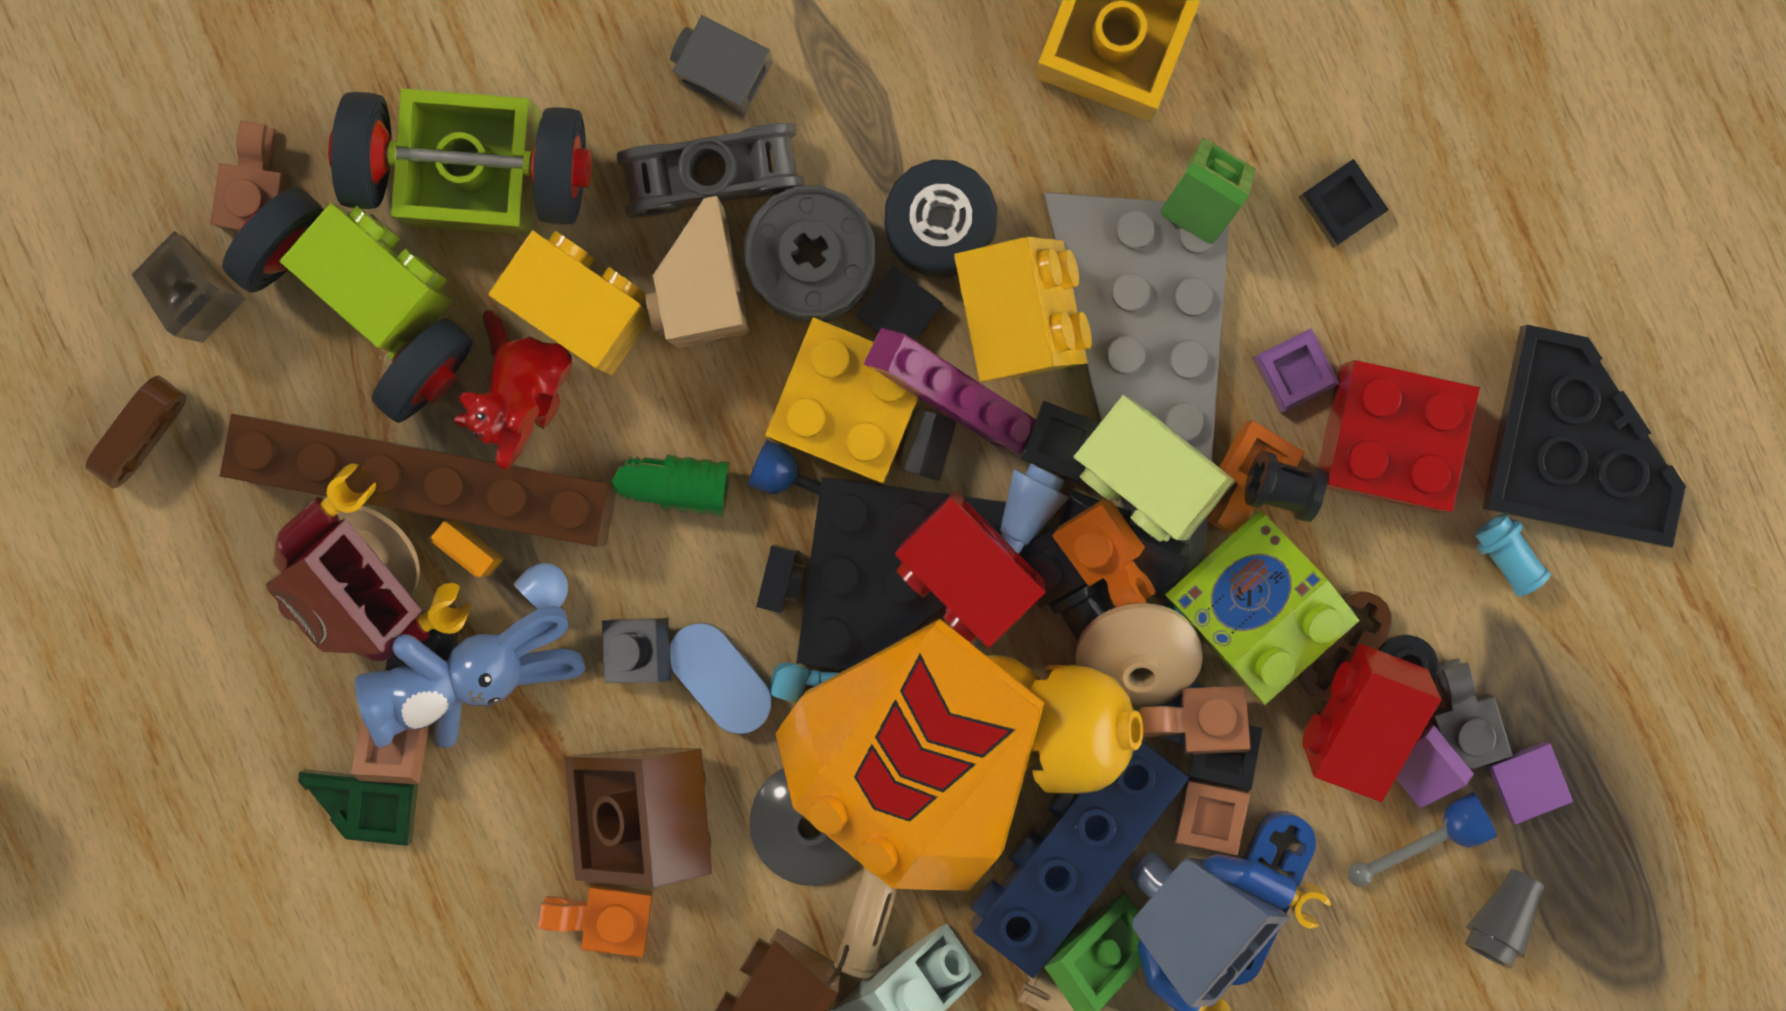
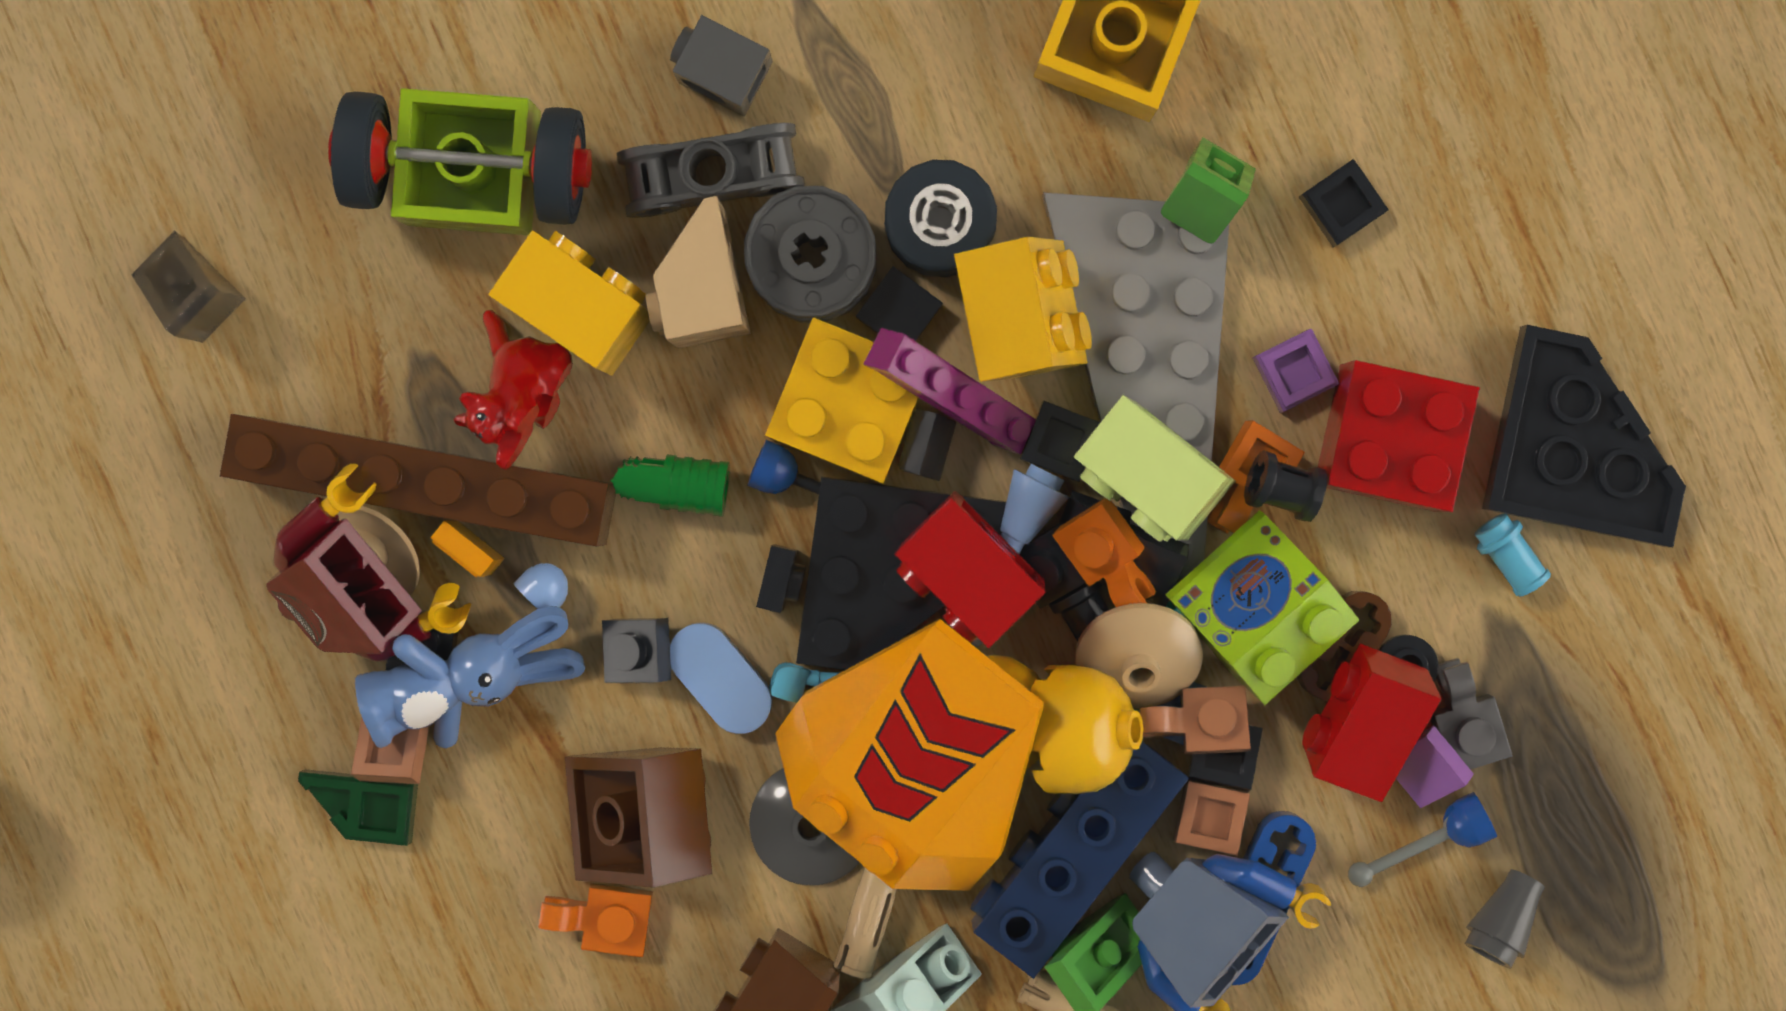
(135, 431): reddish brown beam -> none
(251, 184): nougat plate -> none
(367, 281): brick -> none
(1530, 783): medium lavender tile -> none

